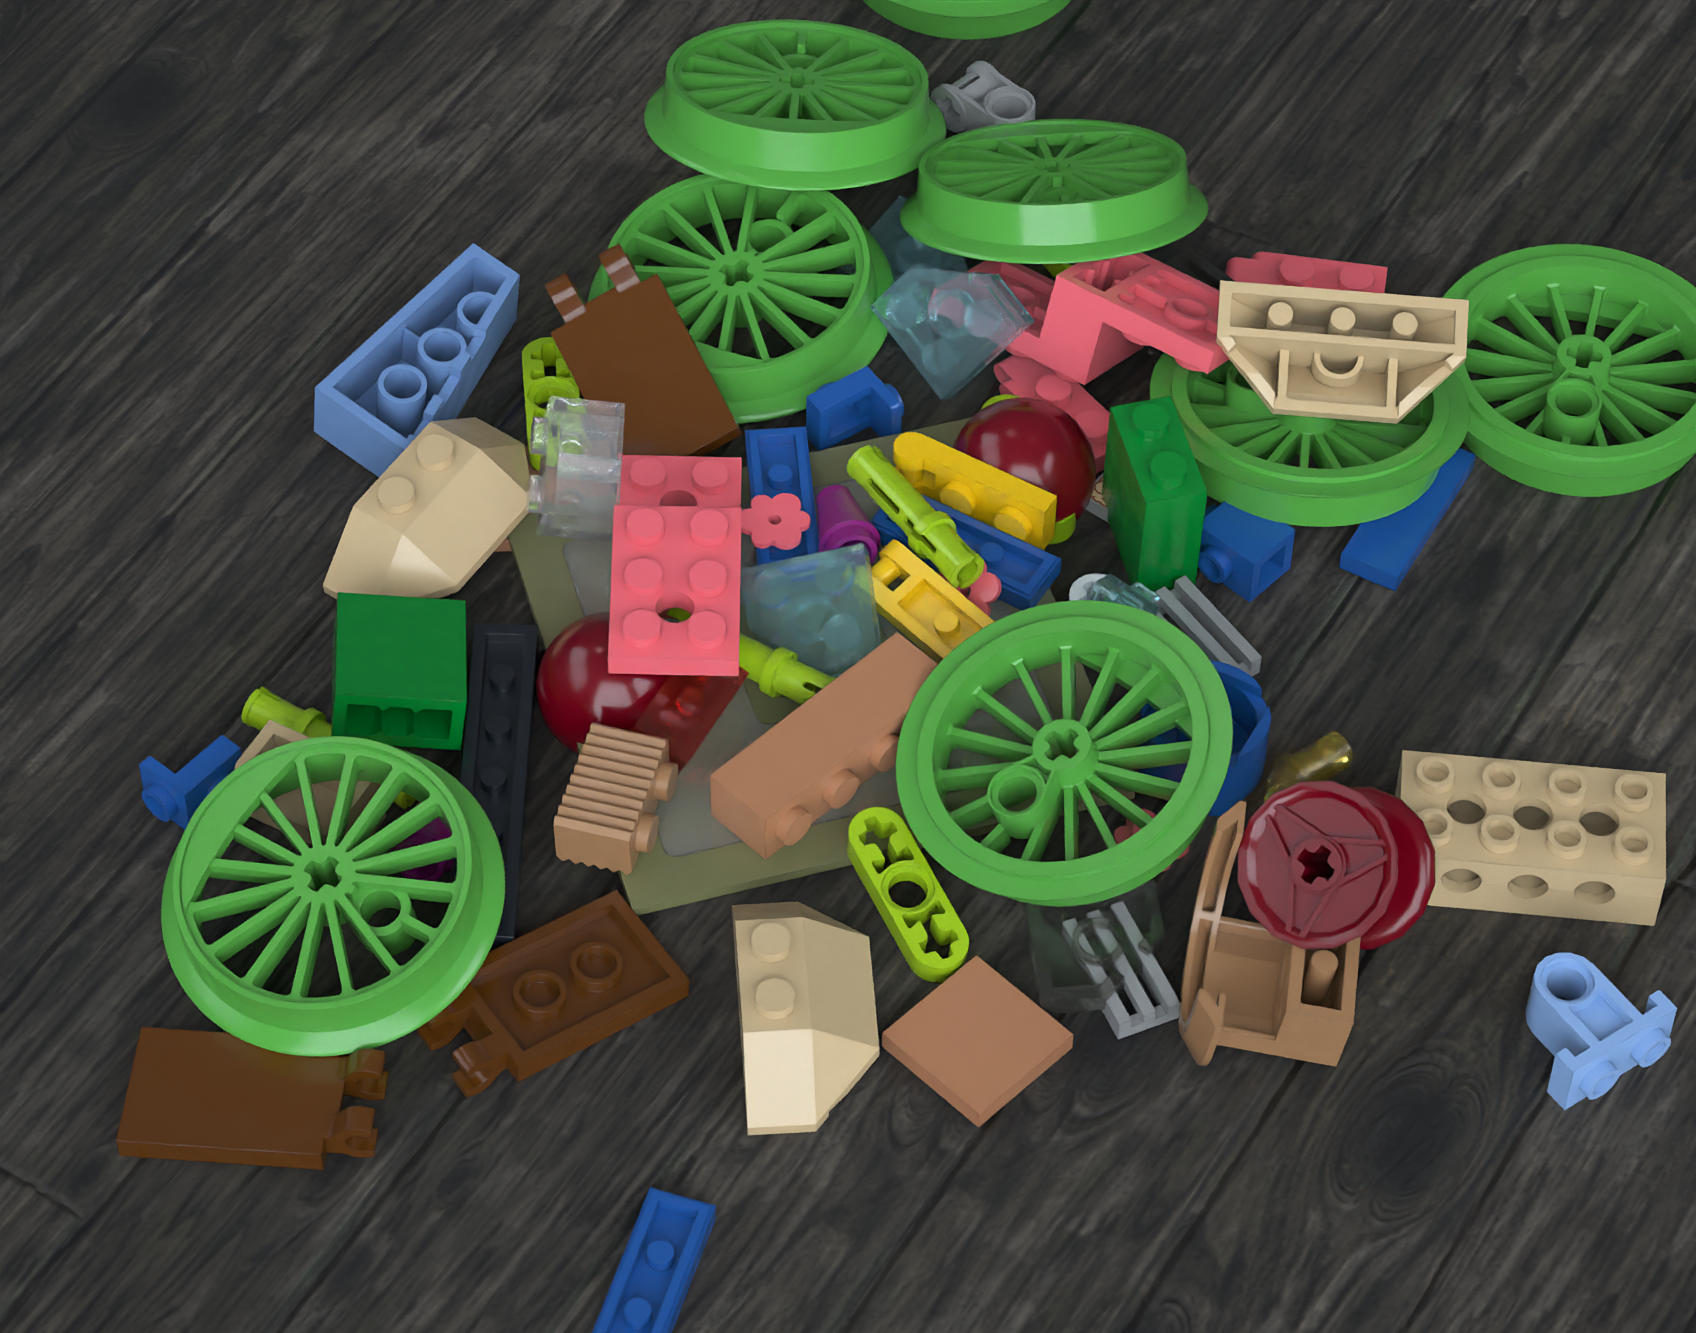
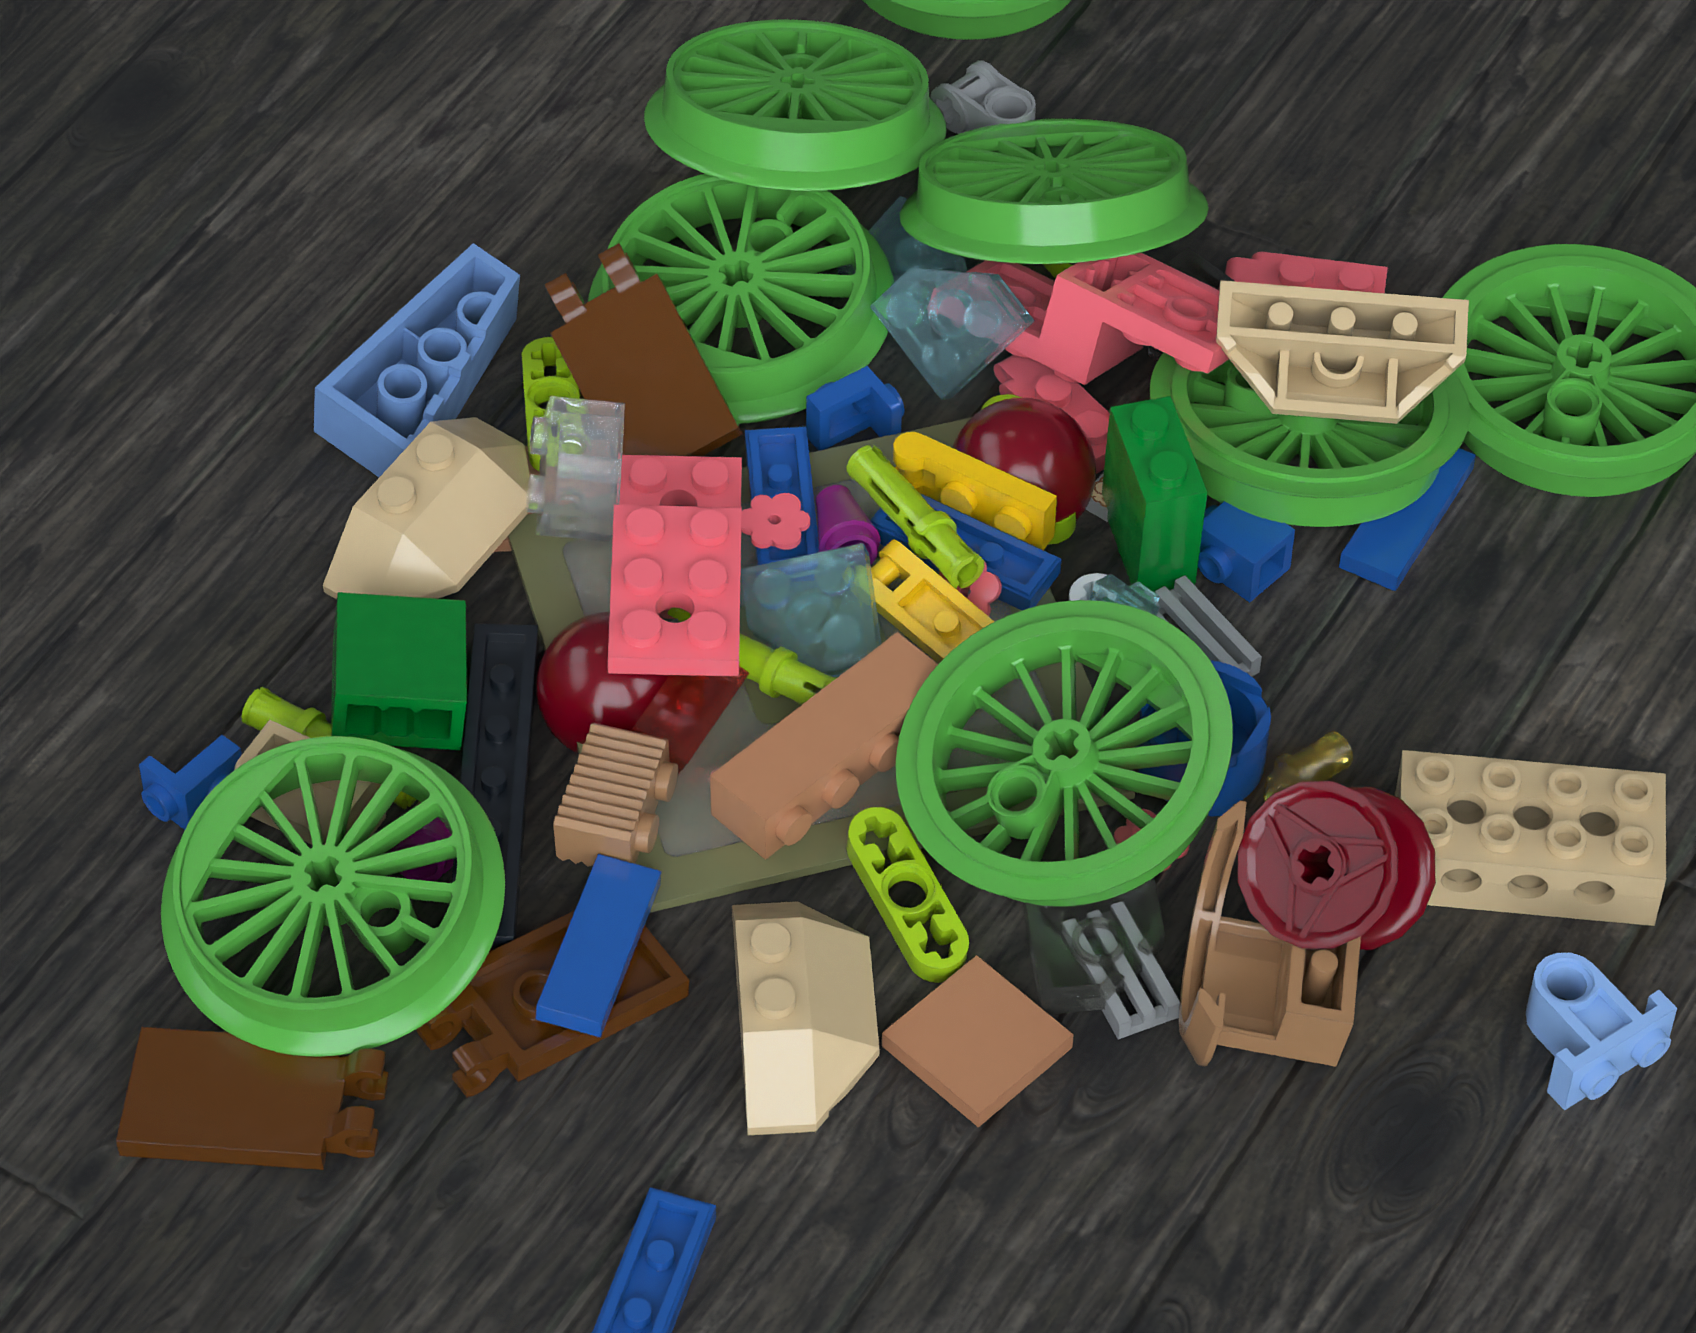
(598, 945): none -> blue tile

